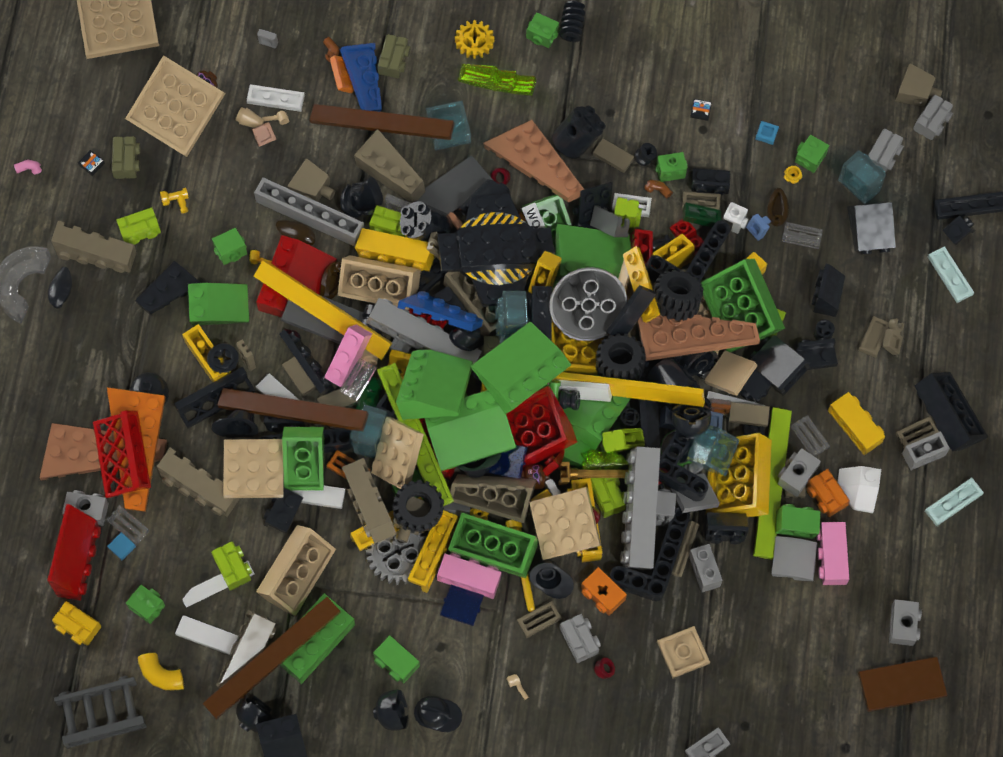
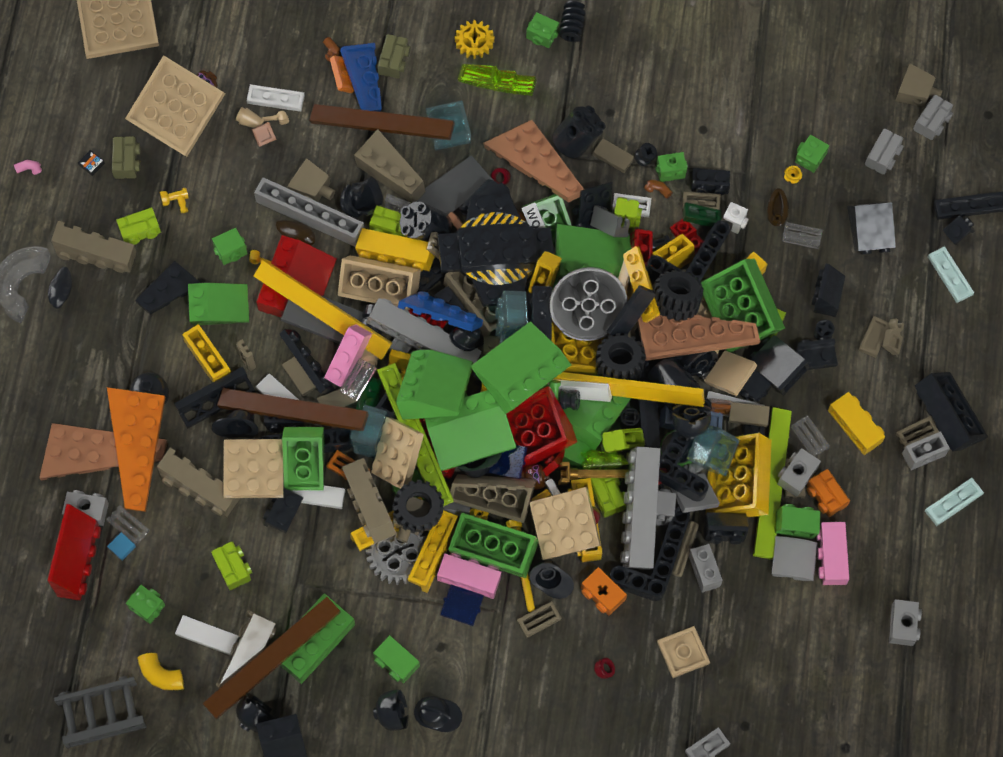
(76, 623): yellow brick -> none
(133, 451): red fence -> none
(206, 589): white sticker -> none
(217, 352): black gear -> none
(267, 38): light grey tile -> none
(296, 570): tan slope -> none
(330, 280): dark brown arm -> none
(514, 680): tan hand -> none
(579, 638): light grey brick -> none
(701, 109): tile -> none
(758, 226): medium blue tile -> none
(767, 132): dark azure tile -> none
(860, 486): white slope -> none
(862, 176): clear light blue brick -> none
(902, 684): reddish brown tile -> none

